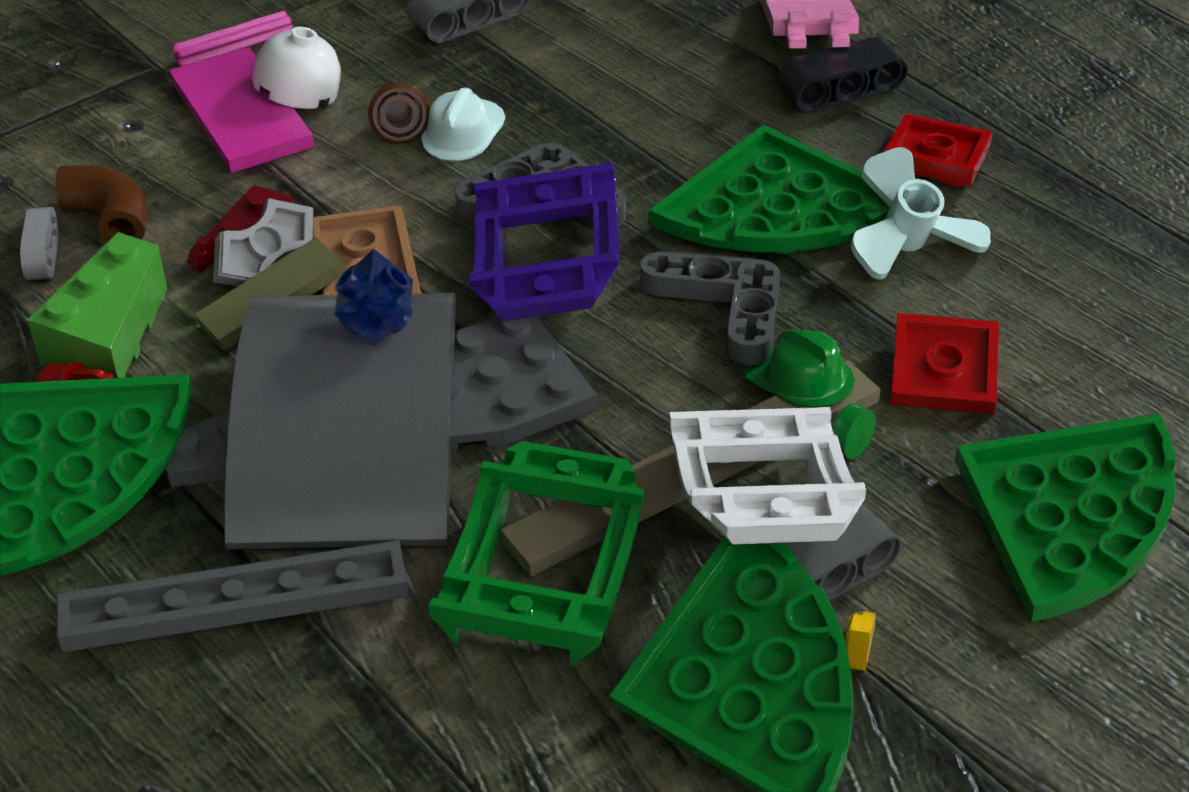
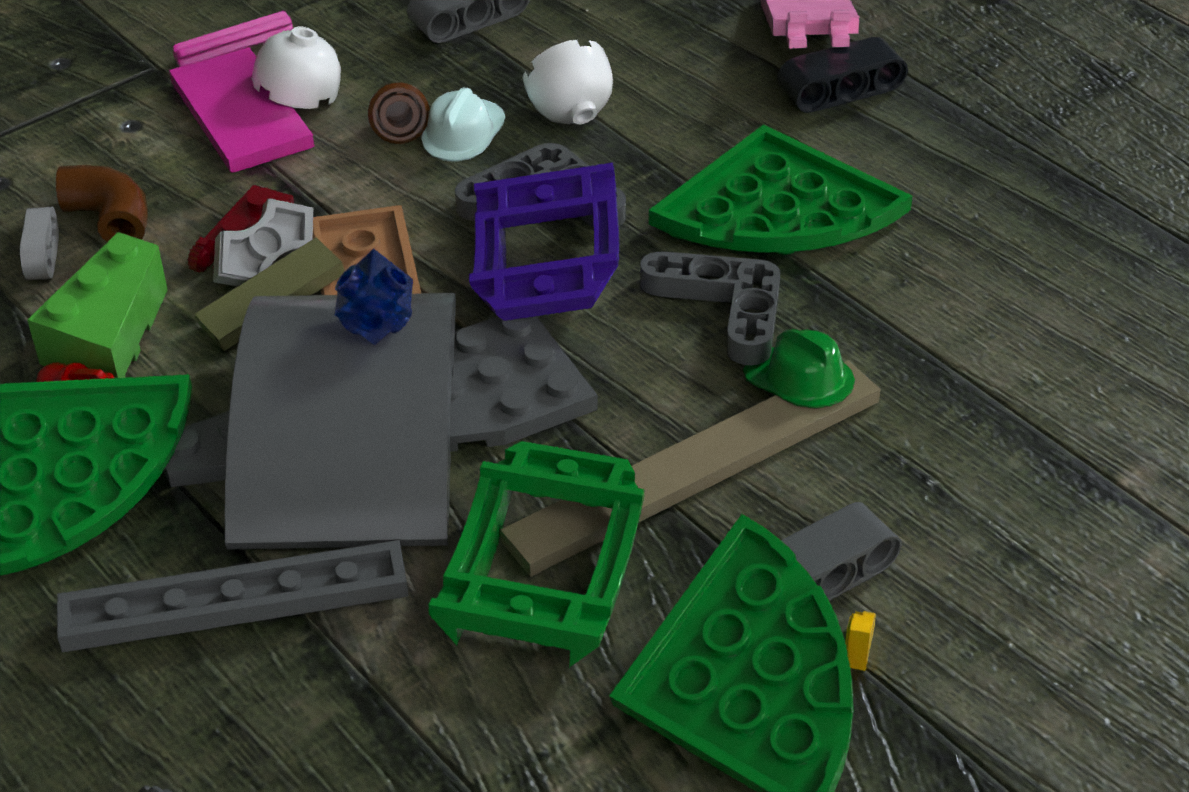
(570, 82): none -> white cylinder
(767, 512): white wedge -> none
(854, 429): green tile -> none
(911, 217): light aqua piece -> none
(942, 148): red plate -> none
(945, 363): red plate -> none
(1073, 507): green plate -> none

